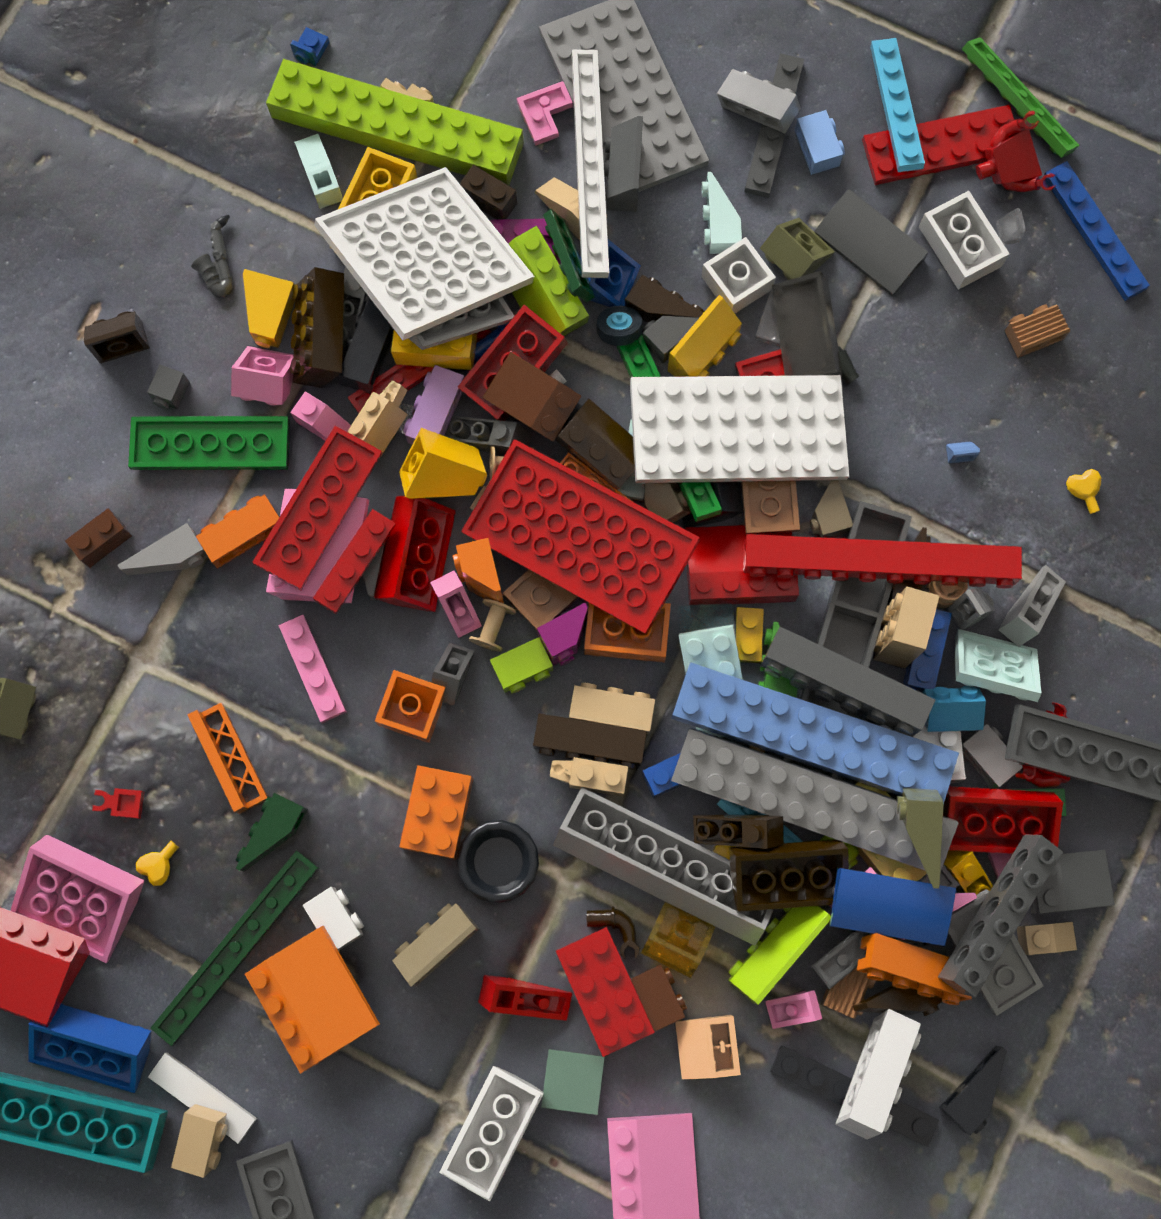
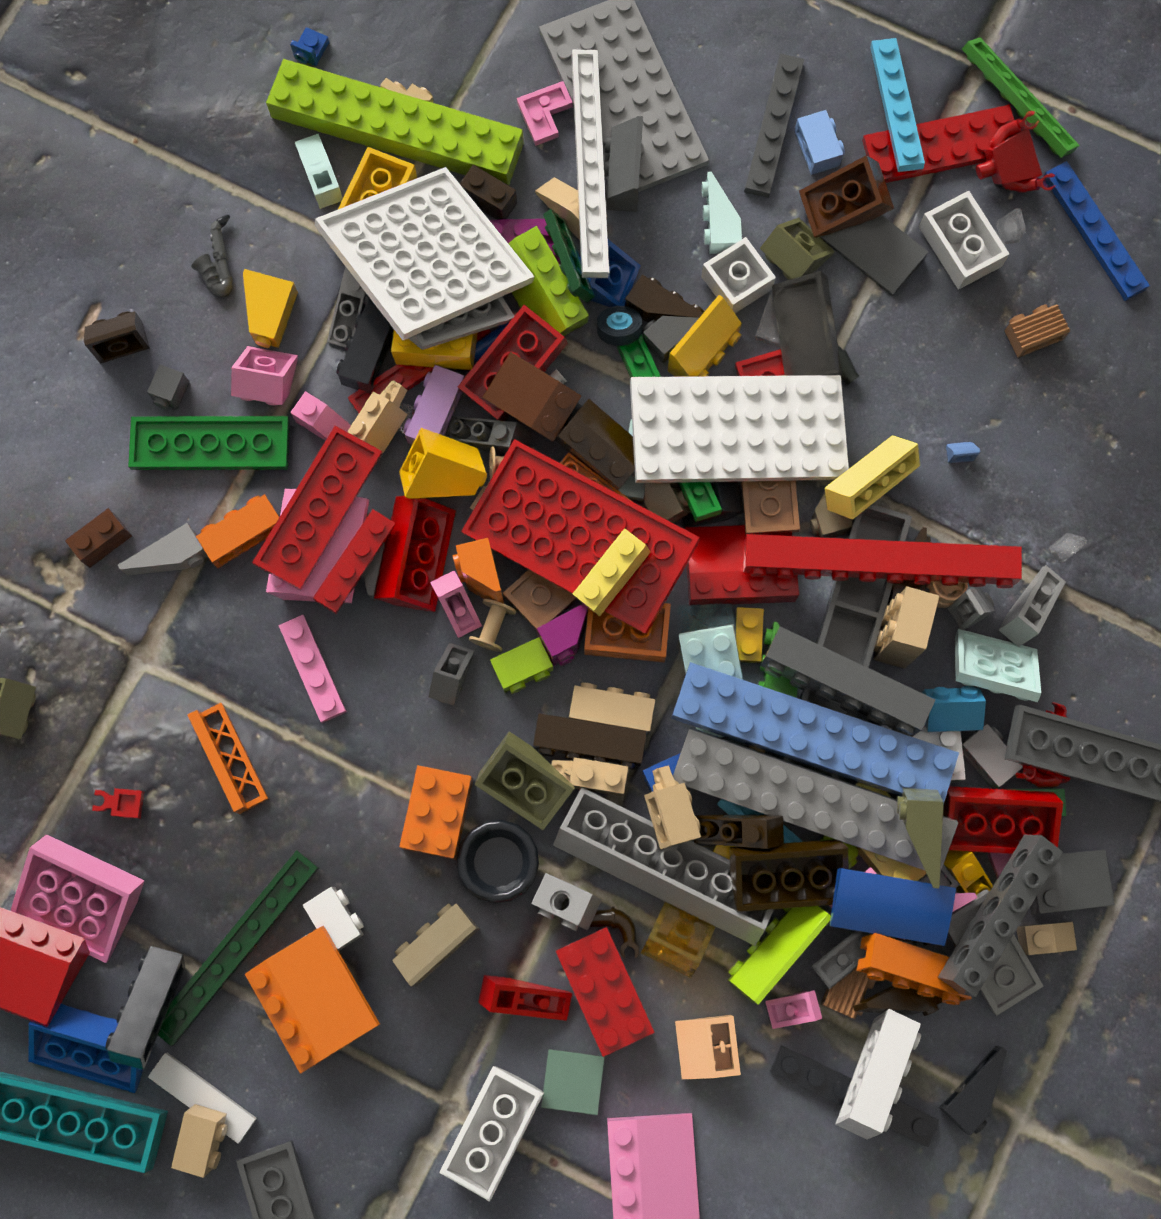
(146, 1008): none -> brick
(156, 864): yellow rock -> none
(276, 826): dark green slope -> none
(317, 328): dark brown brick -> none
(410, 706): orange slope -> none
(524, 781): none -> olive slope
(581, 903): none -> light grey brick
(612, 572): none -> light yellow brick
(658, 997): reddish brown brick -> none
(671, 810): none -> tan hinge
(759, 100): light grey brick -> none
(846, 197): none -> reddish brown slope
(872, 477): none -> light yellow brick
(924, 670): blue brick -> none
(1067, 546): none -> clear slope
(1086, 488): yellow rock -> none

